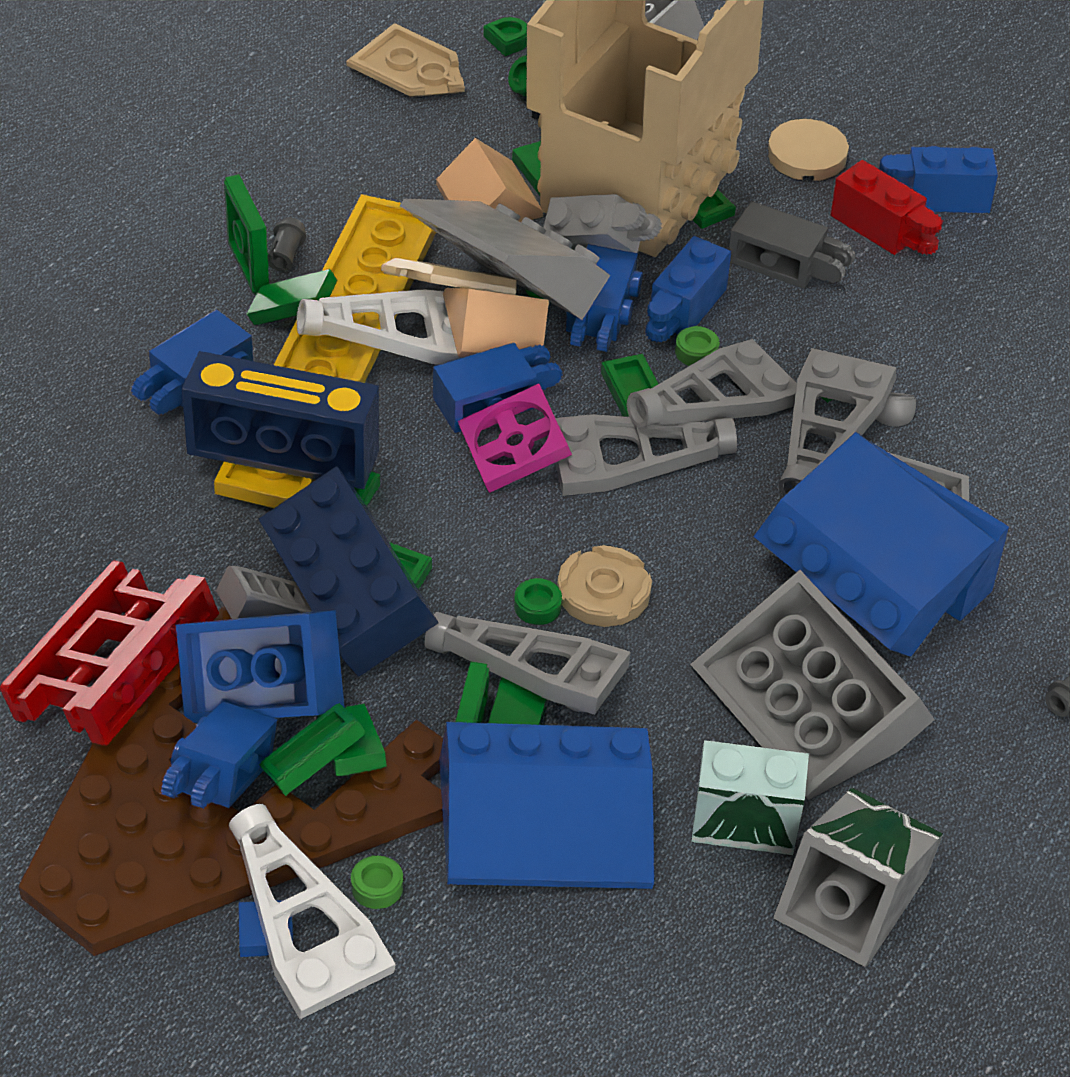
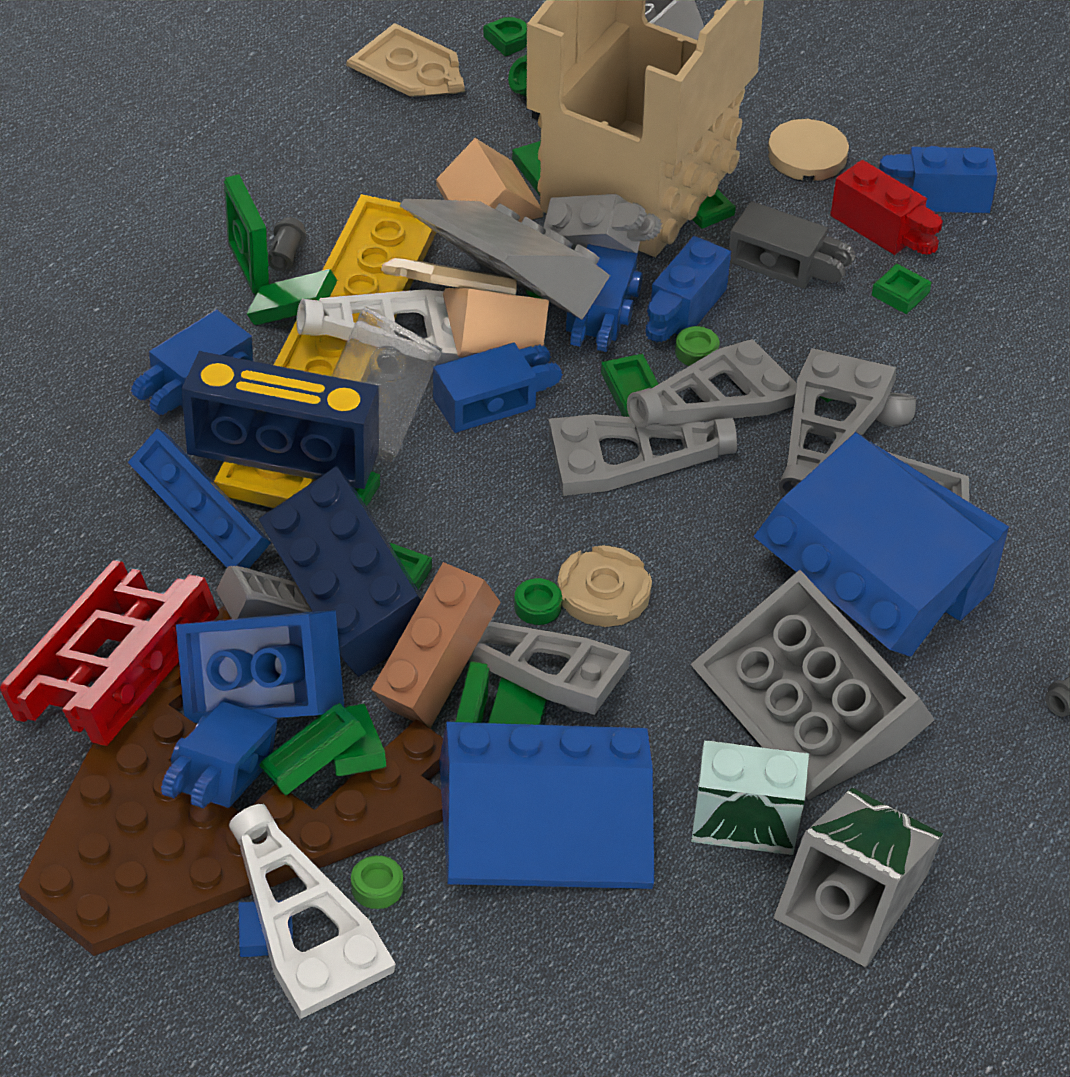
(198, 501): none -> blue plate
(396, 361): none -> clear tile
(436, 645): none -> nougat brick
(503, 413): dark pink piece -> none
(901, 288): none -> green tile

